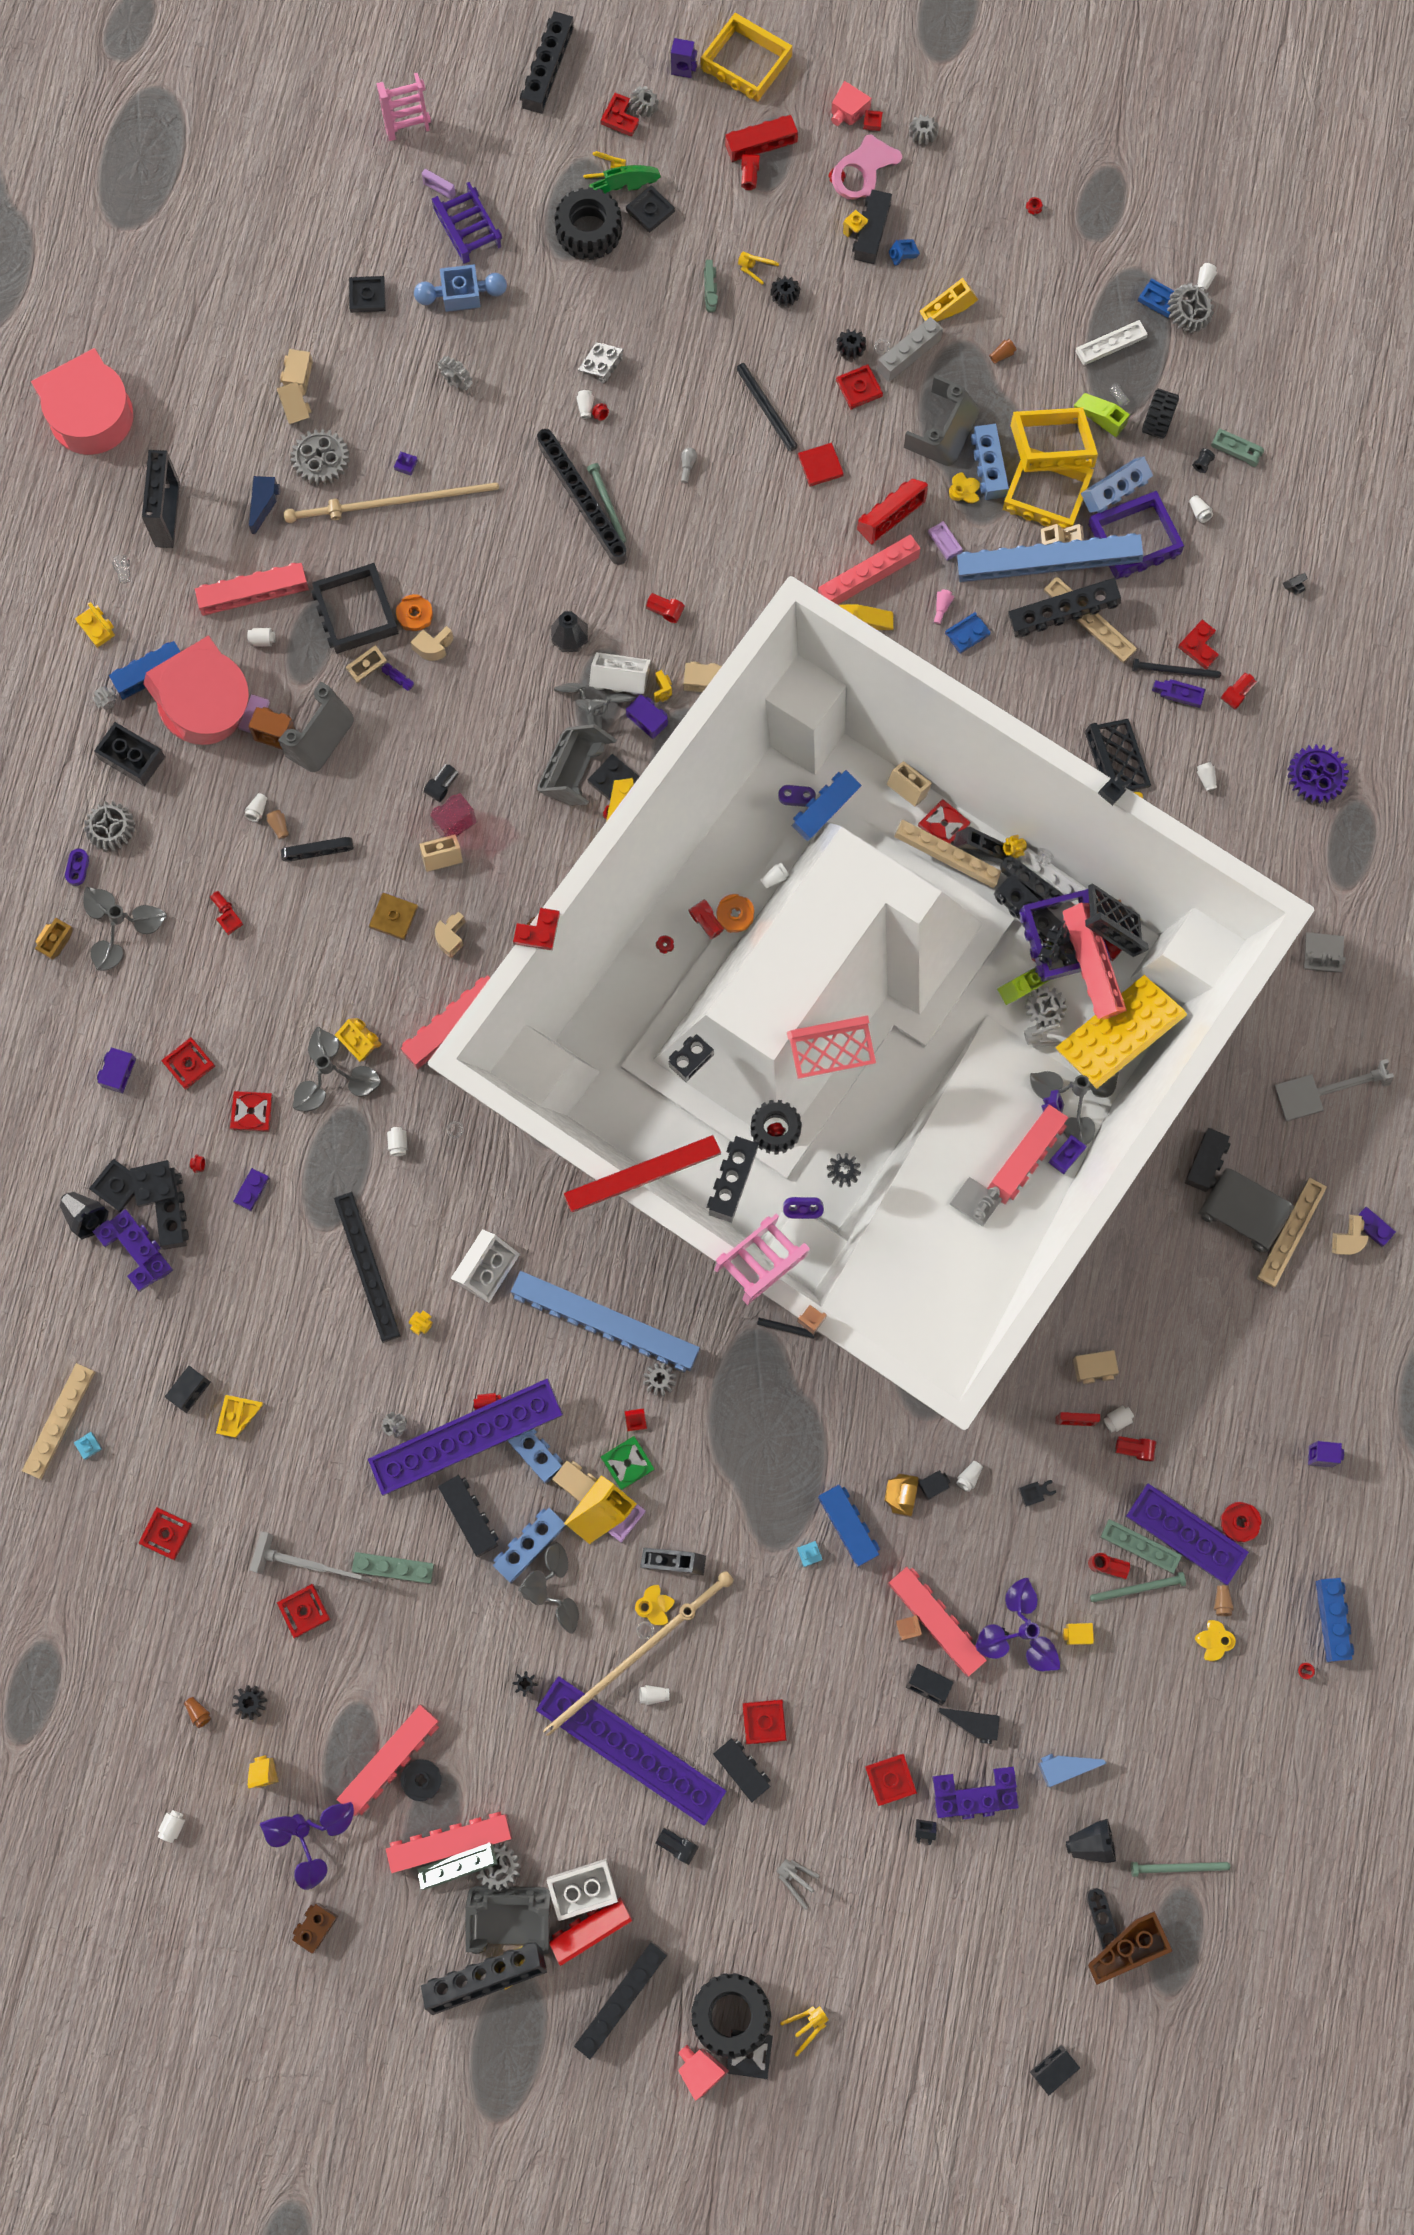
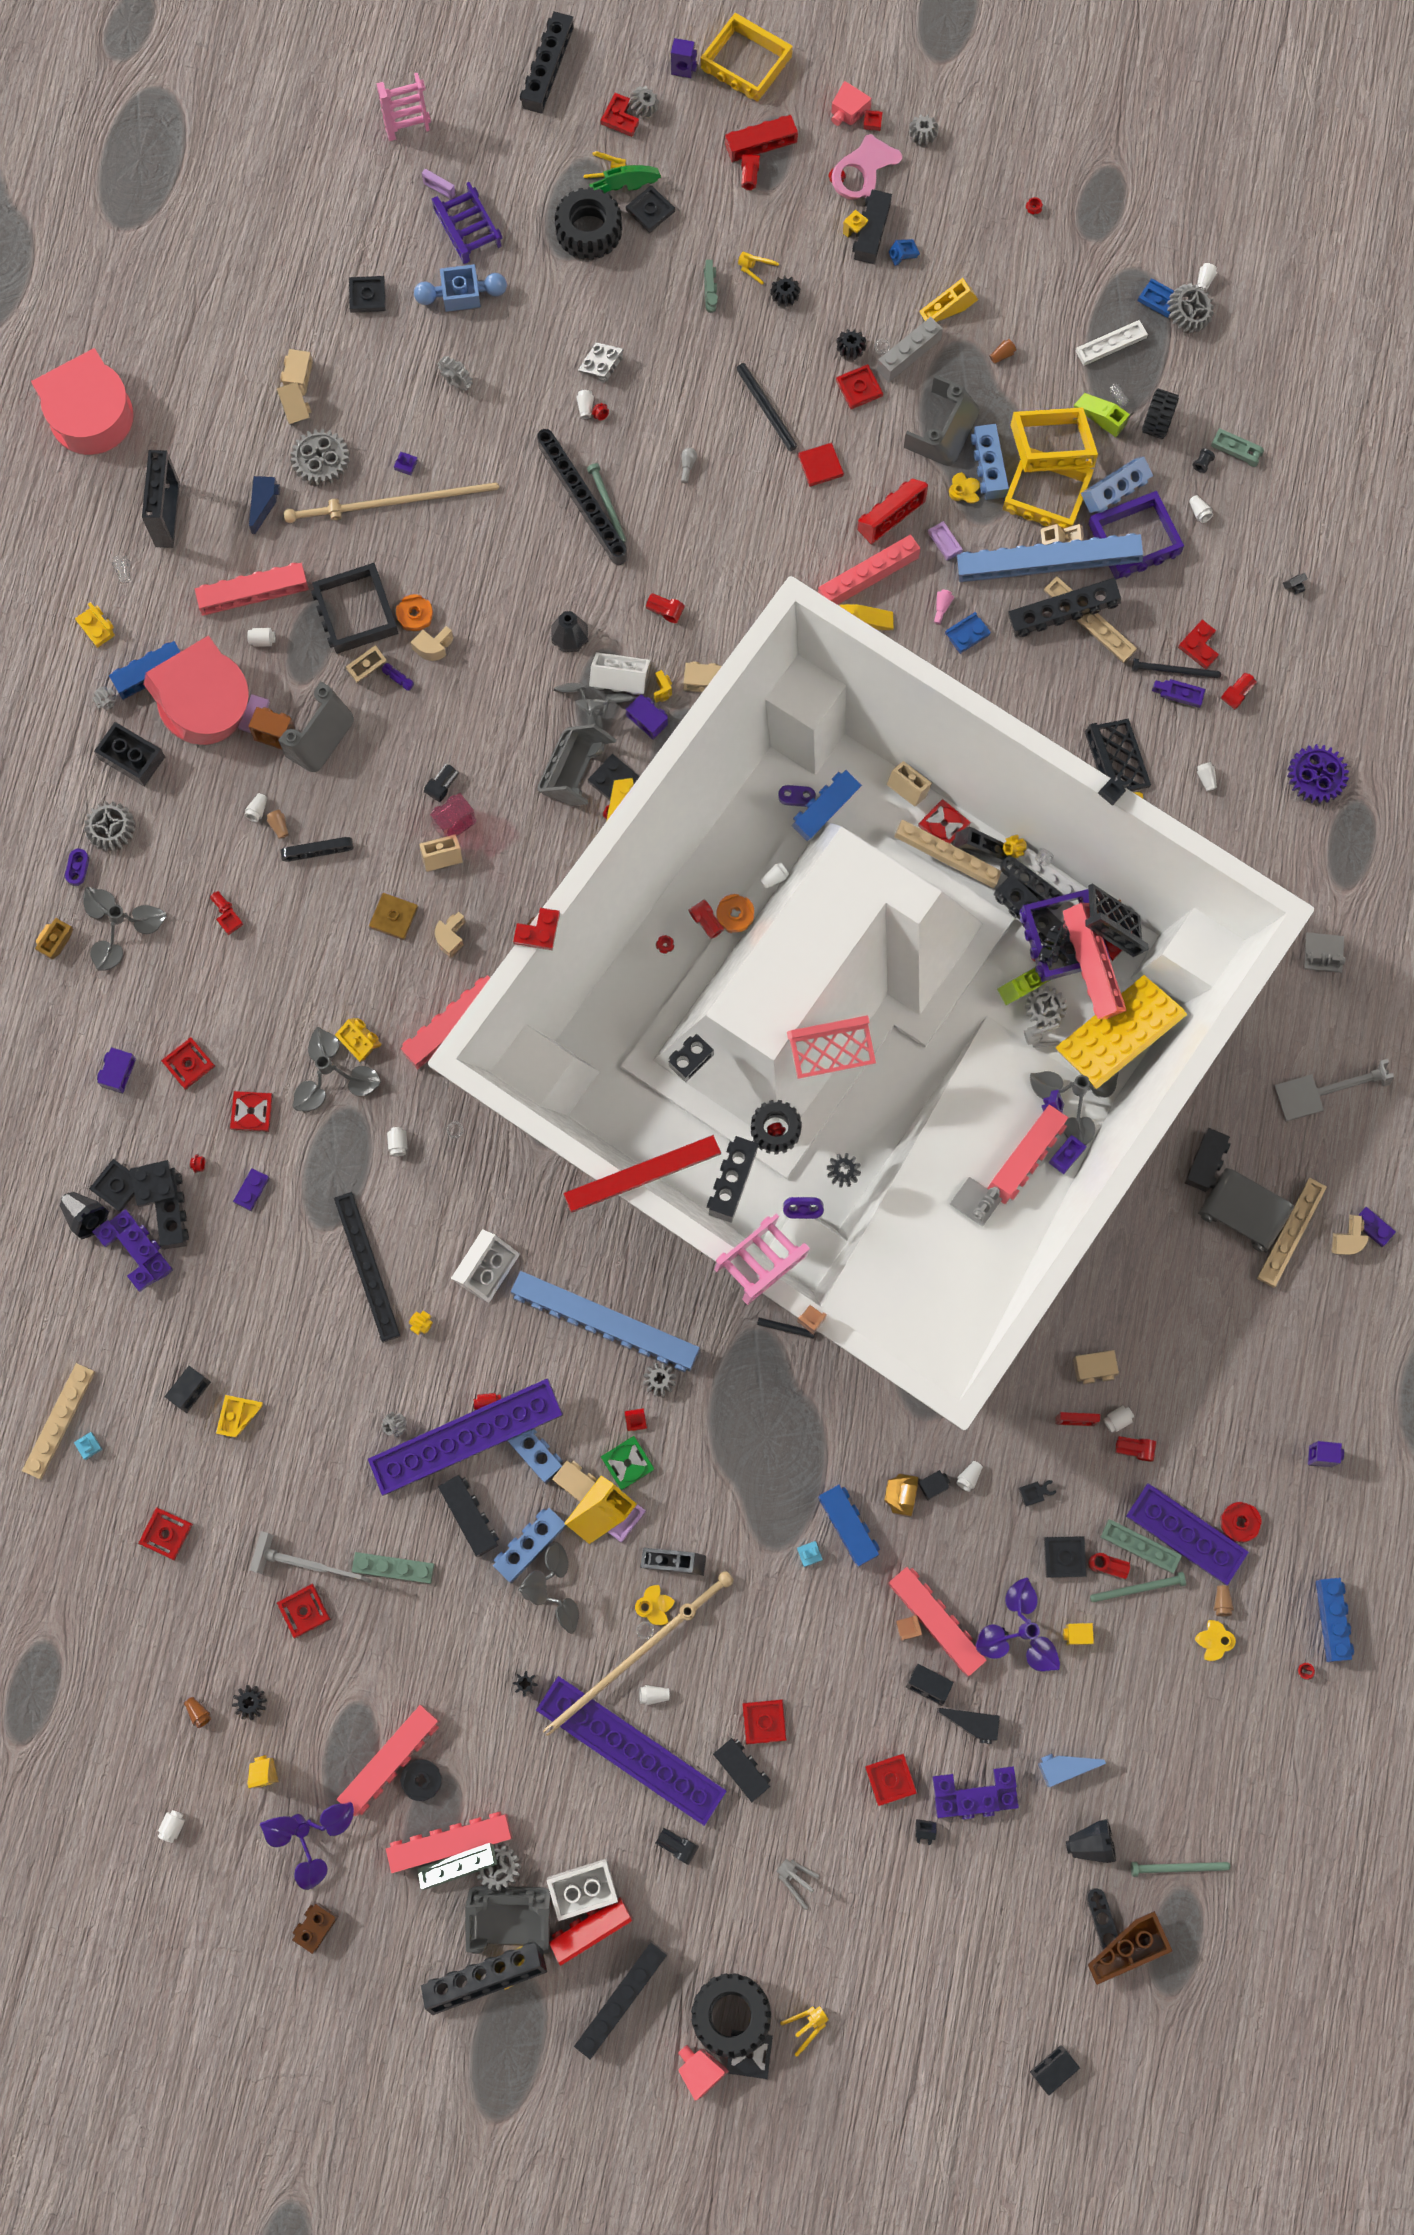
(1065, 1557): none -> black plate

